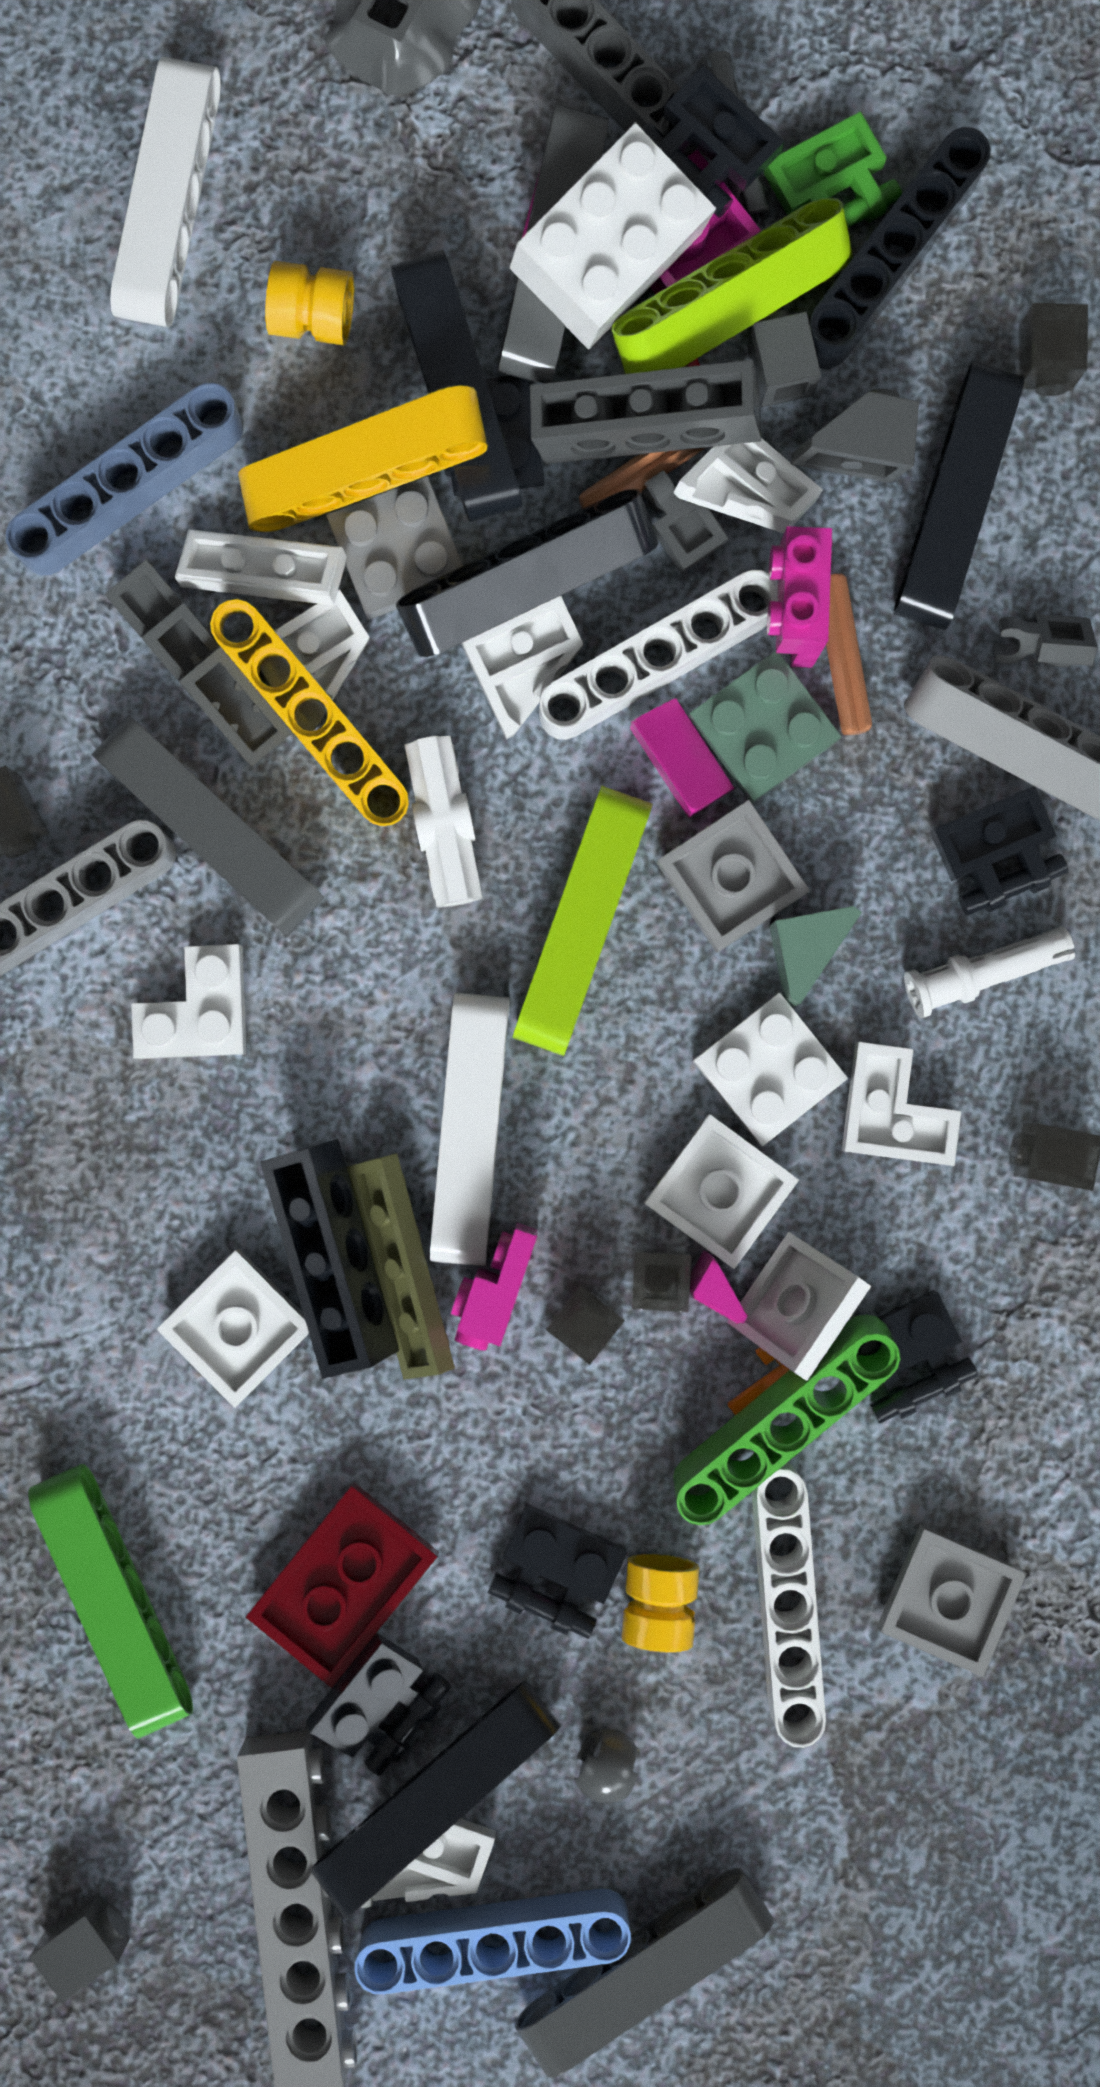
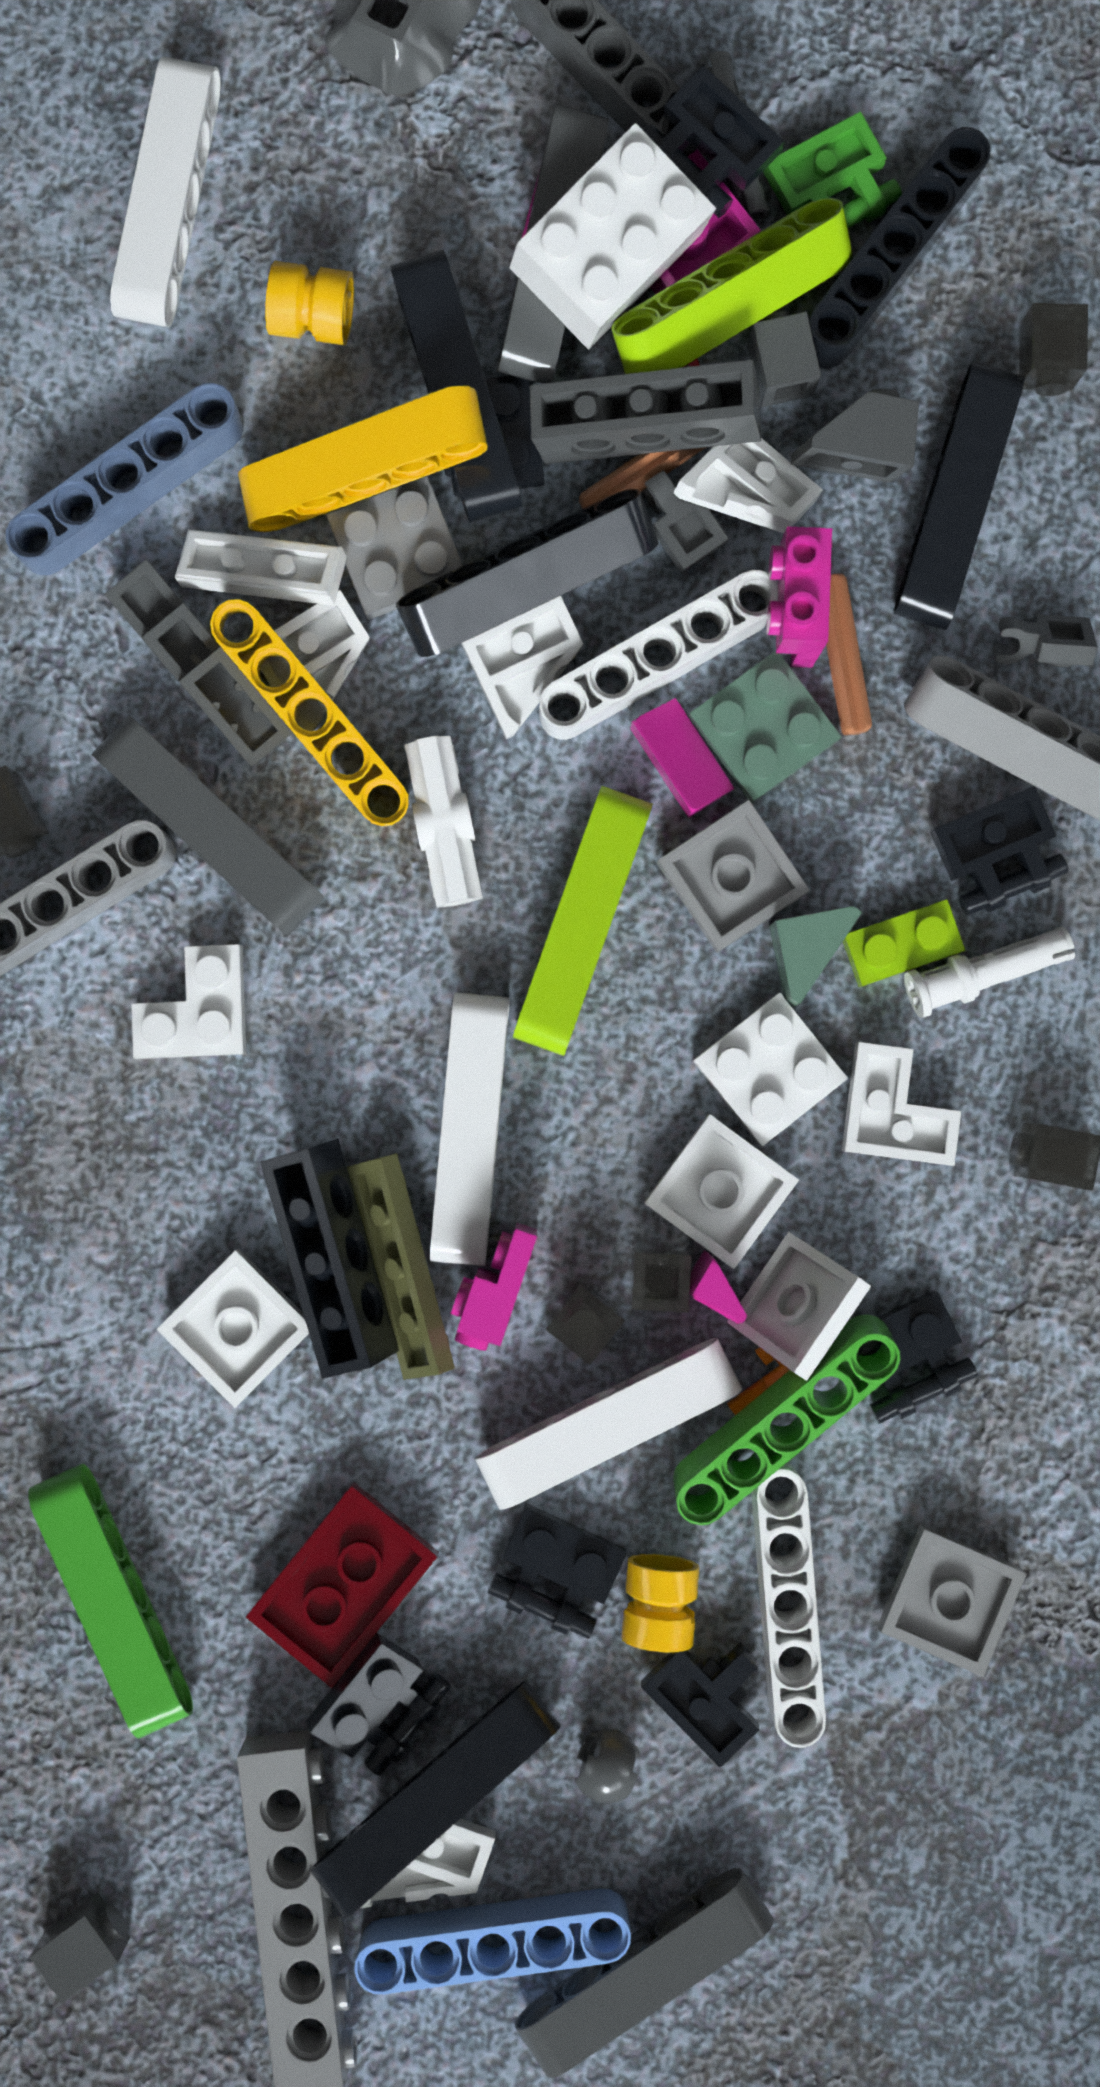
(608, 1423): none -> white beam
(706, 1699): none -> black hinge
(903, 943): none -> lime plate

